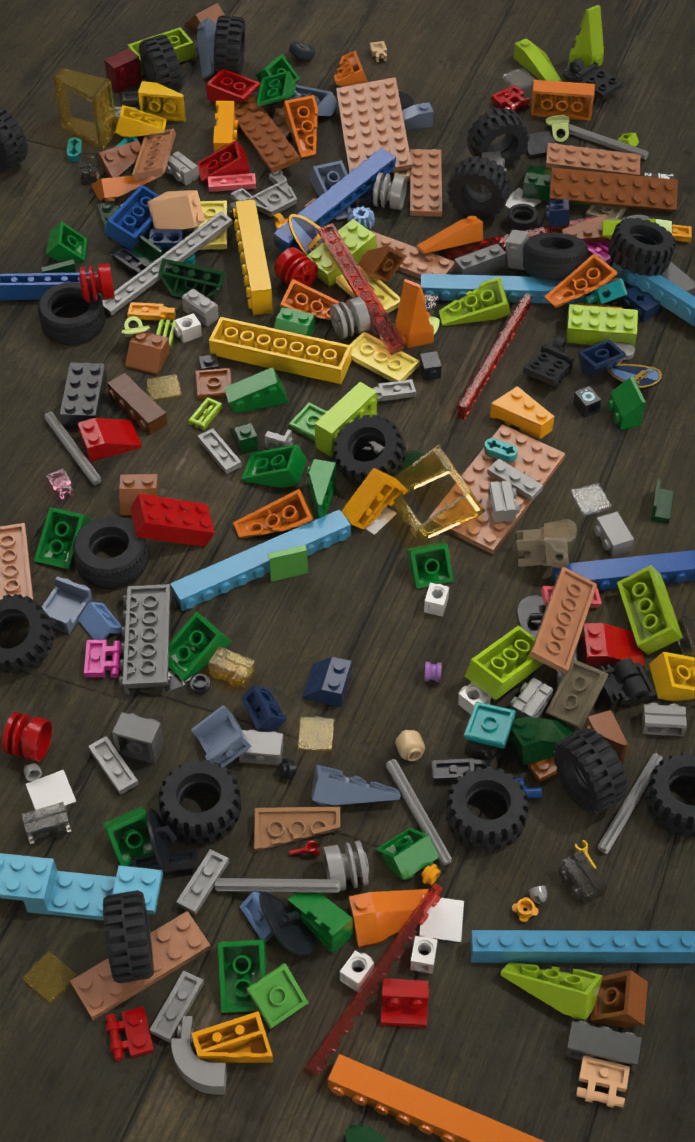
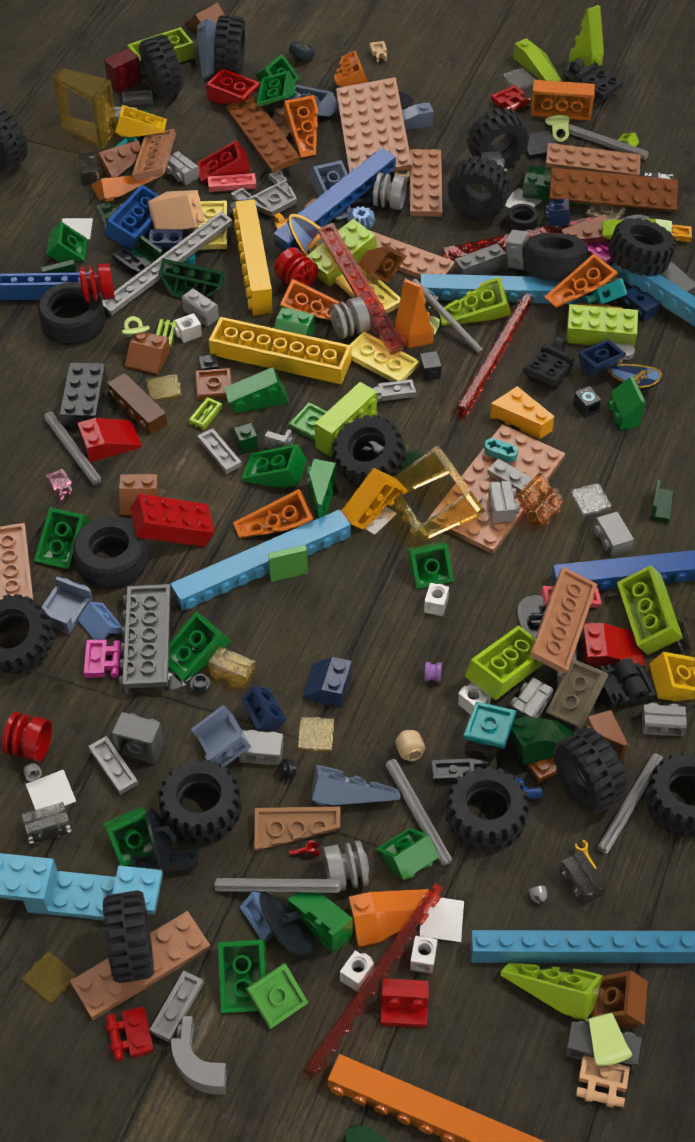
(71, 149): teal beam -> none
(81, 225): none -> white sticker
(151, 311): light orange hinge -> none
(161, 101): yellow slope -> none
(202, 882): light grey plate -> none
(226, 124): light orange wedge -> none
(234, 1041): light orange wedge -> none
(430, 874): light orange plate -> none
(449, 318): none -> light grey bar
(460, 233): orange wedge -> none
(529, 905): light orange plate -> none
(540, 500): none -> clear orange plate
(554, 537): dark tan piece -> none
(607, 1040): none -> yellowish green piece

